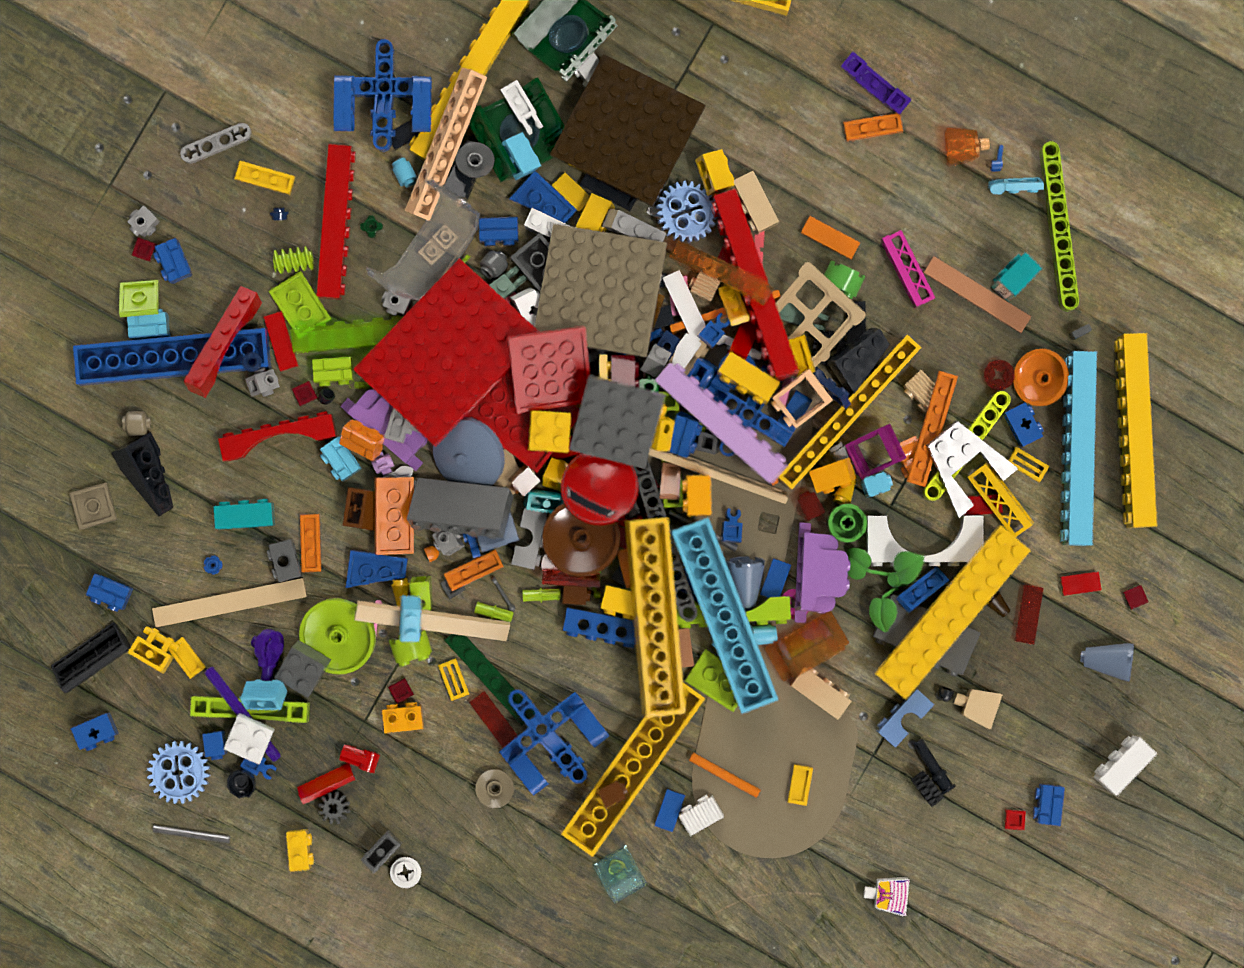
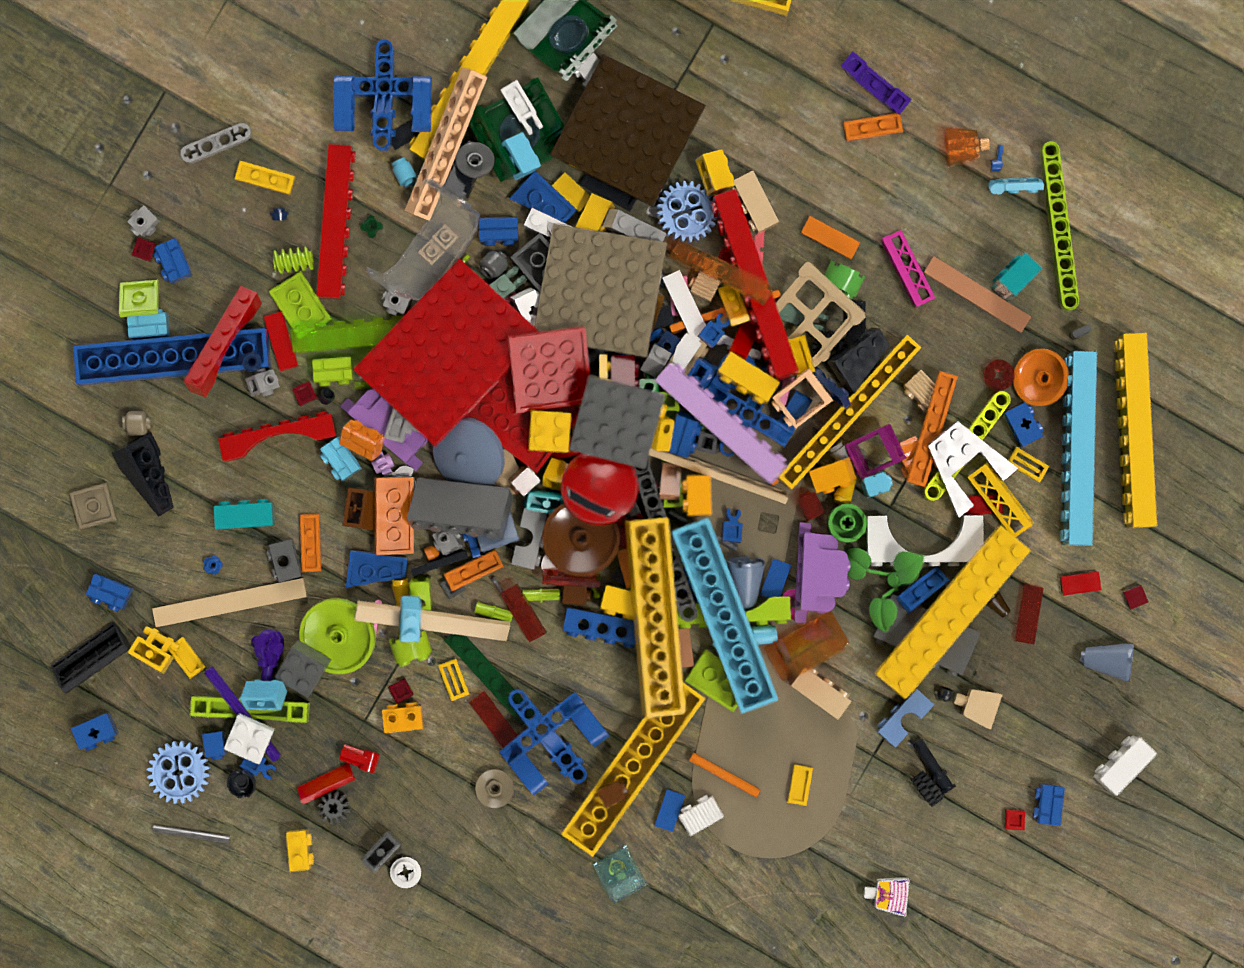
(439, 563): none -> black tile
(523, 612): none -> clear red tile

